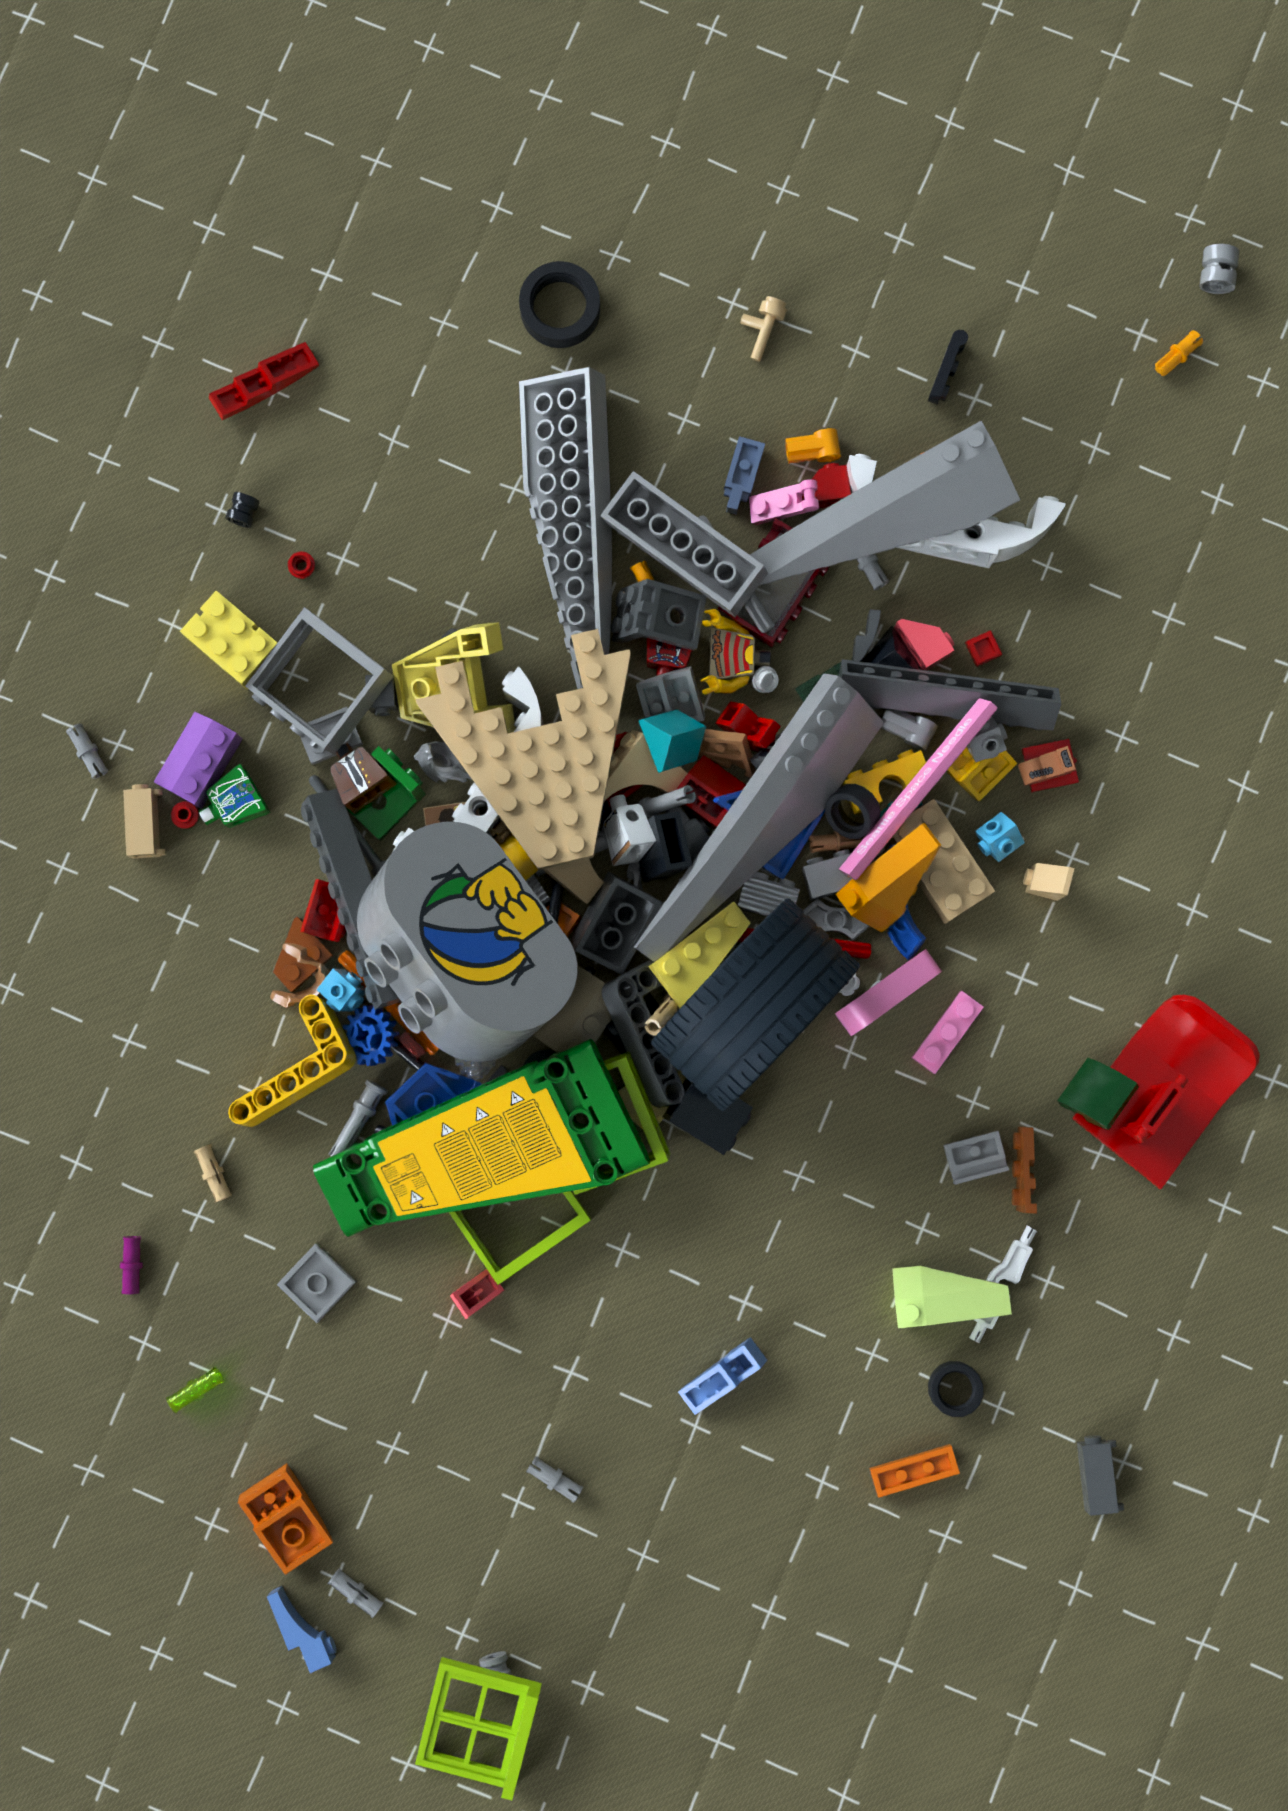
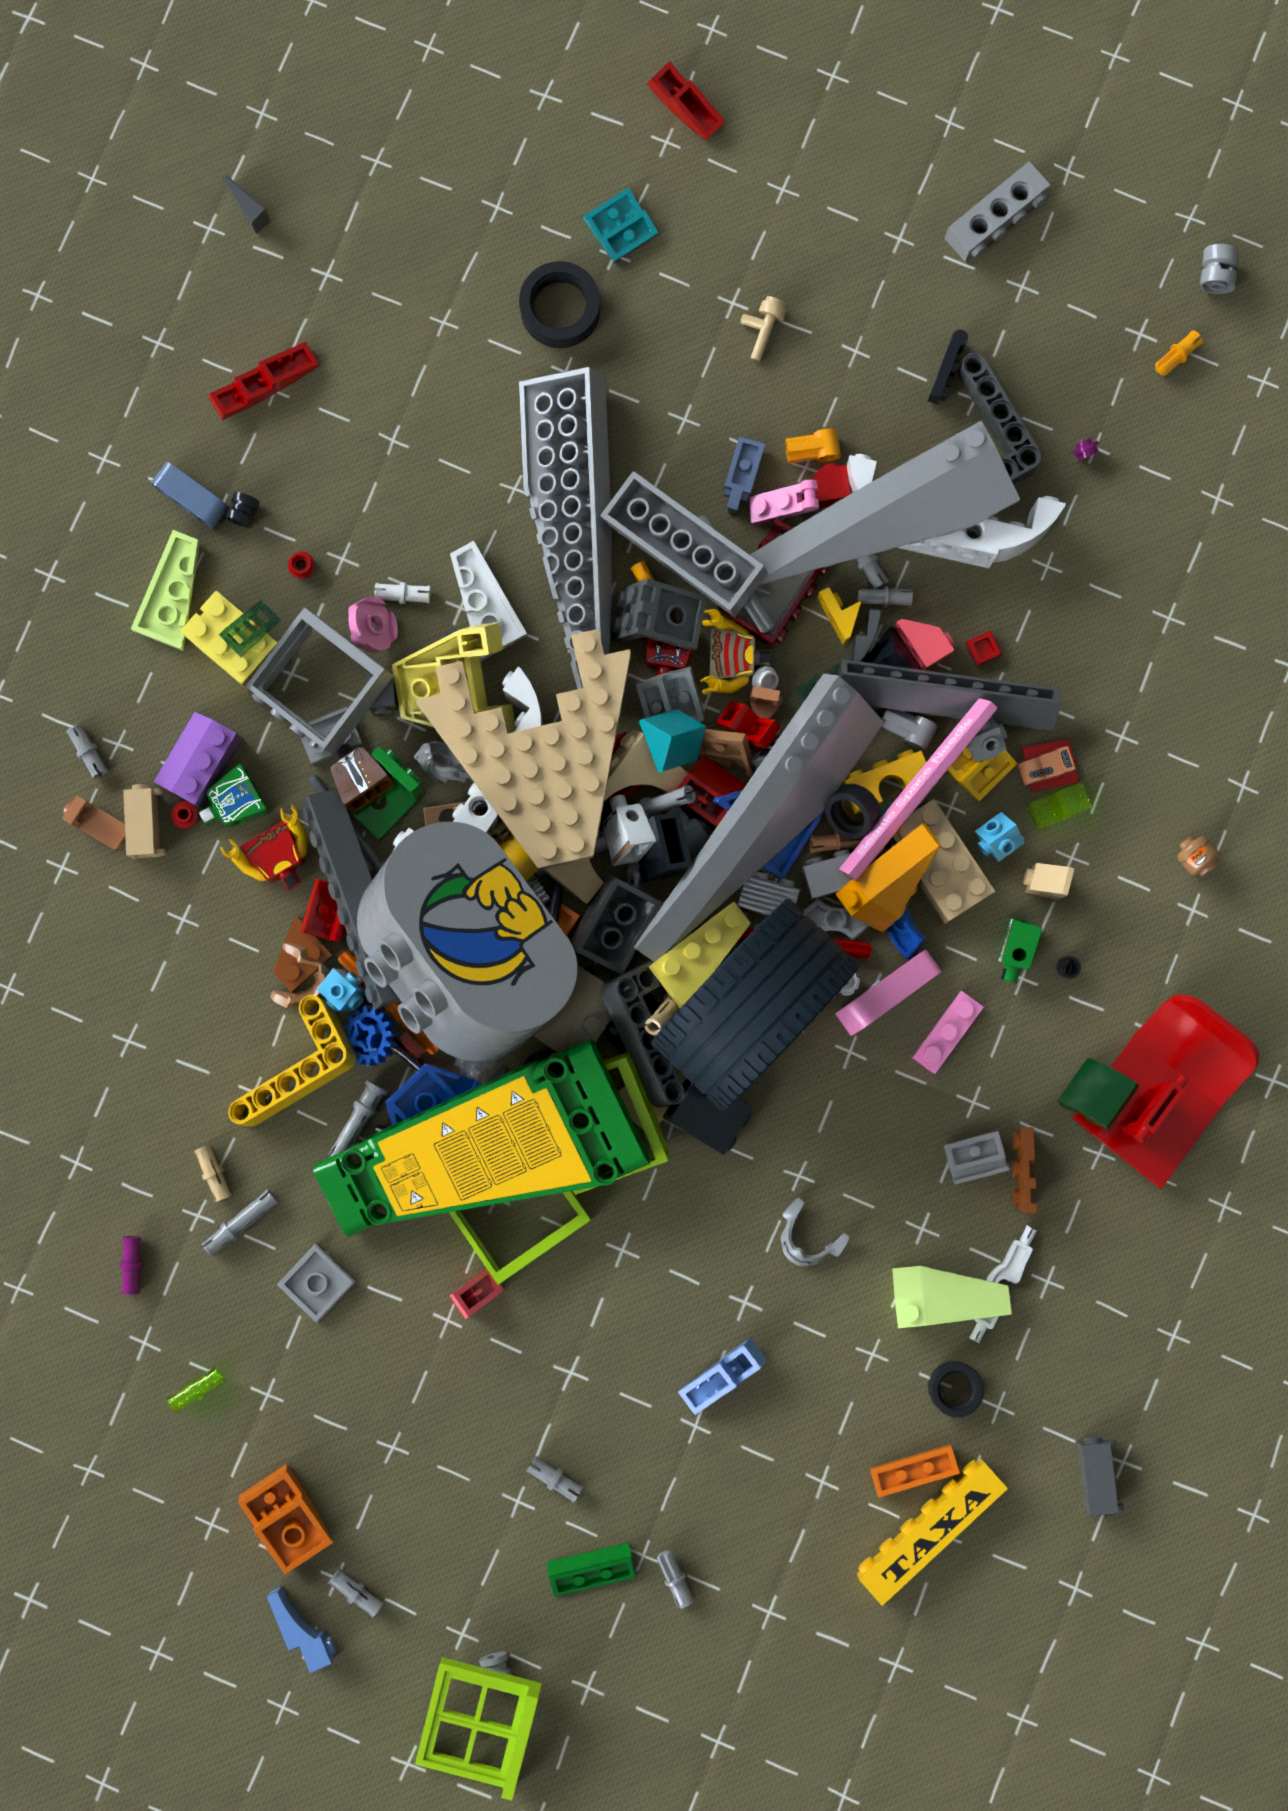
(94, 822): none -> nougat bracket
(170, 593): none -> yellowish green wing
(189, 495): none -> sand blue beam
(235, 627): none -> clear green slope
(244, 1219): none -> light grey pin
(252, 210): none -> dark grey slope
(274, 852): none -> torso
(362, 632): none -> bright pink plate
(403, 593): none -> white pin
(483, 595): none -> white wing
(591, 1569): none -> green slope
(620, 224): none -> teal slope
(675, 1579): none -> light grey axle
(685, 101): none -> red slope
(765, 701): none -> nougat tile
(797, 1255): none -> light grey helmet
(841, 620): none -> yellow slope
(886, 596): none -> light grey axle
(931, 1531): none -> yellow brick
(1000, 427): none -> dark grey beam
(1018, 935): none -> green torso
(1026, 182): none -> light grey brick
(1059, 806): none -> clear neon green slope
(1072, 969): none -> black hinge
(1086, 448): none -> magenta plate
(1198, 855): none -> medium nougat head

